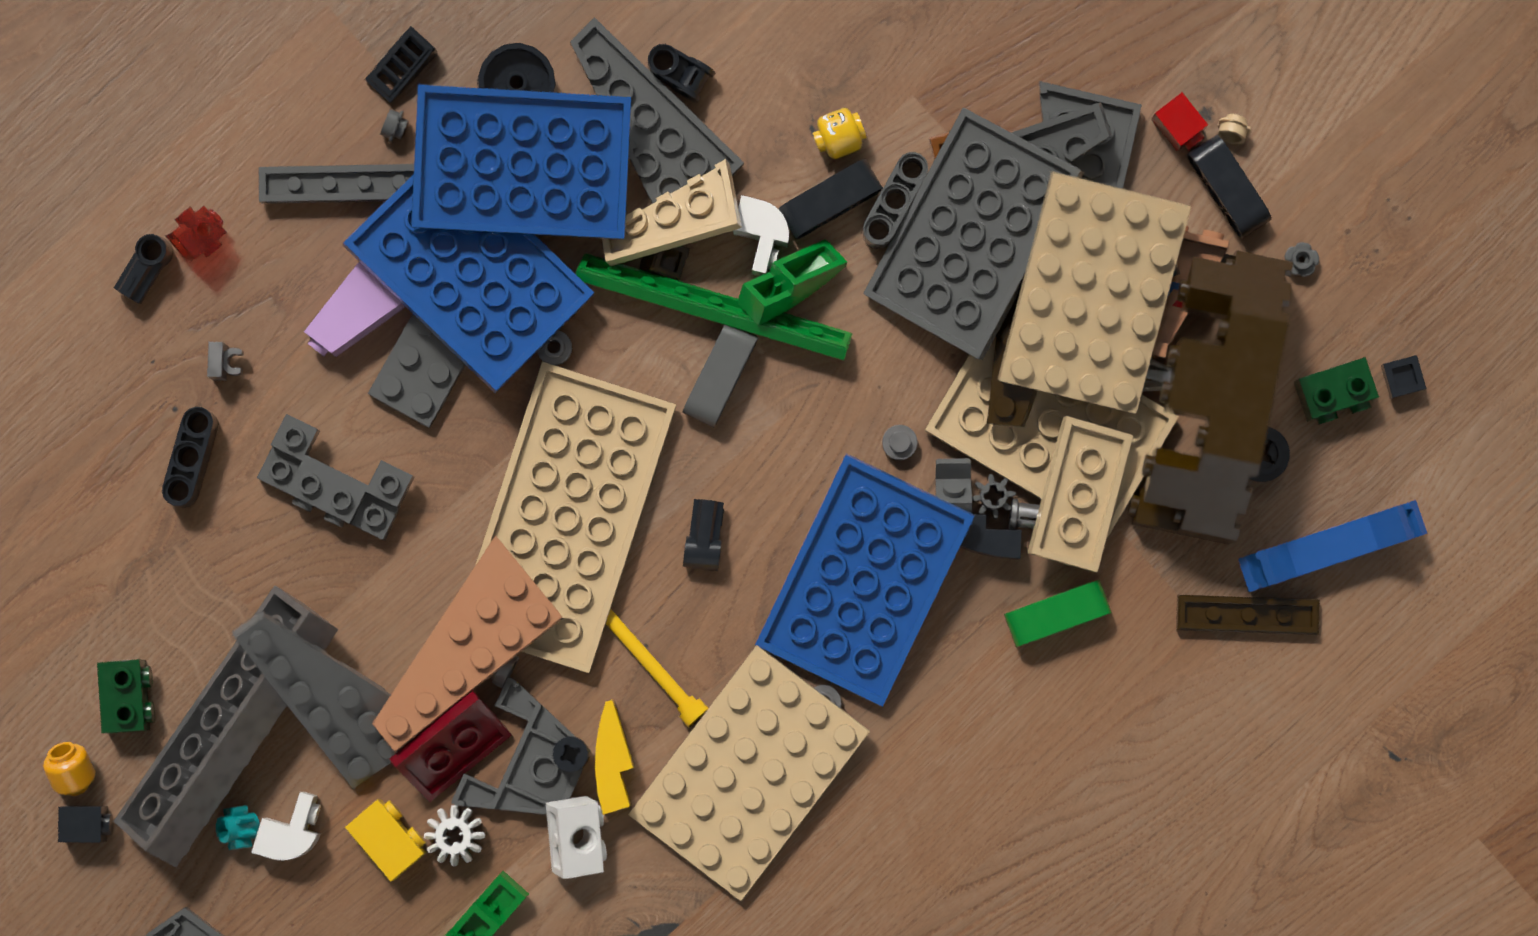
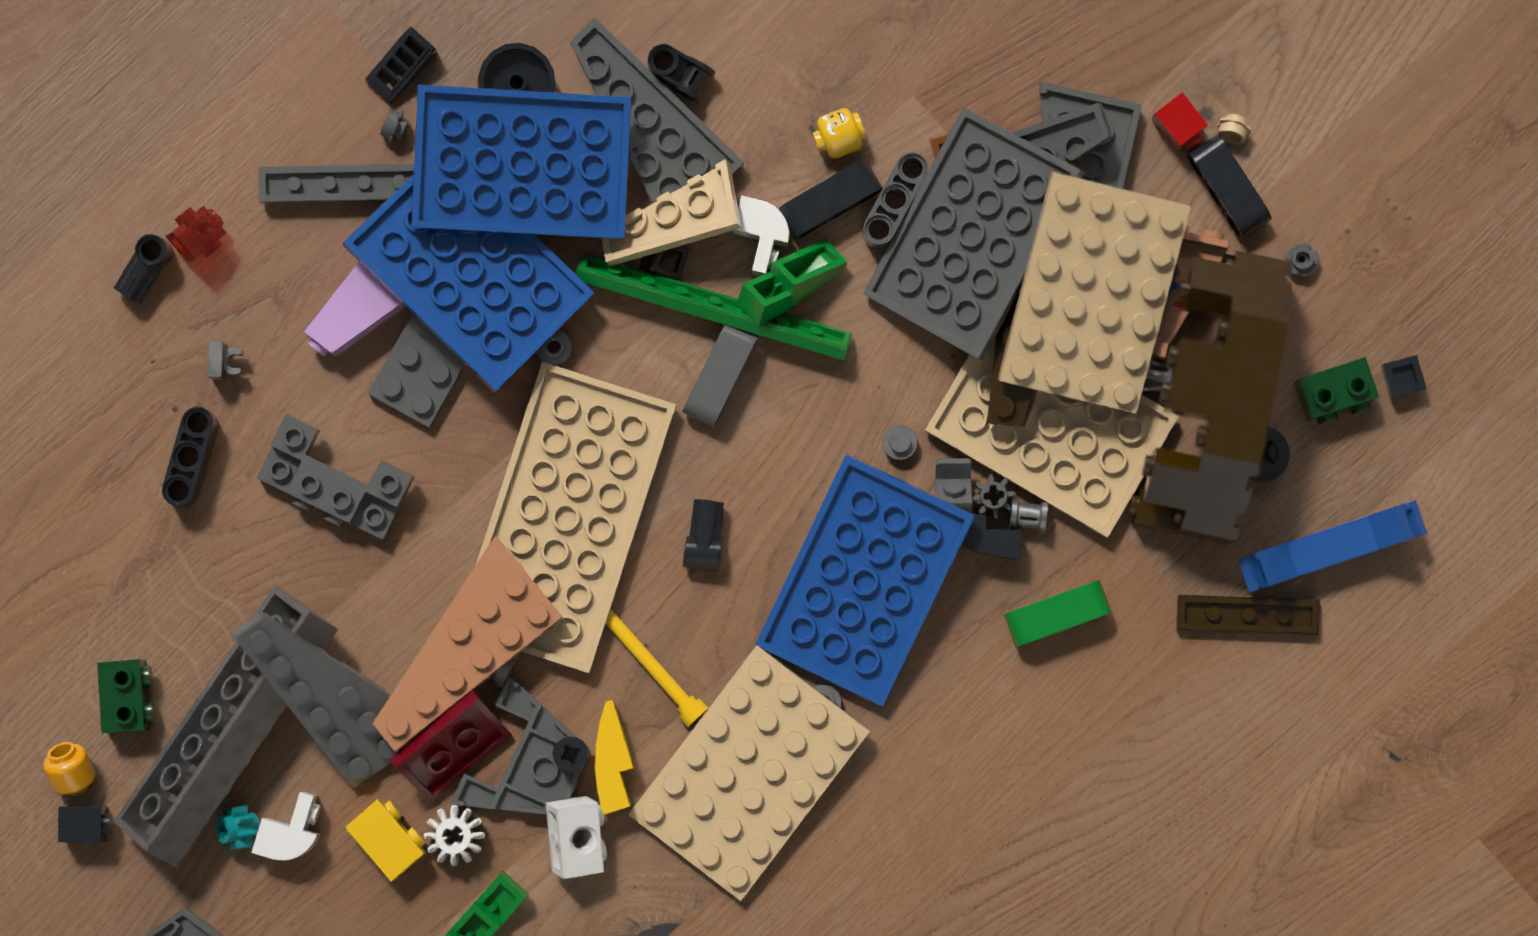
(1080, 494): tan plate -> none

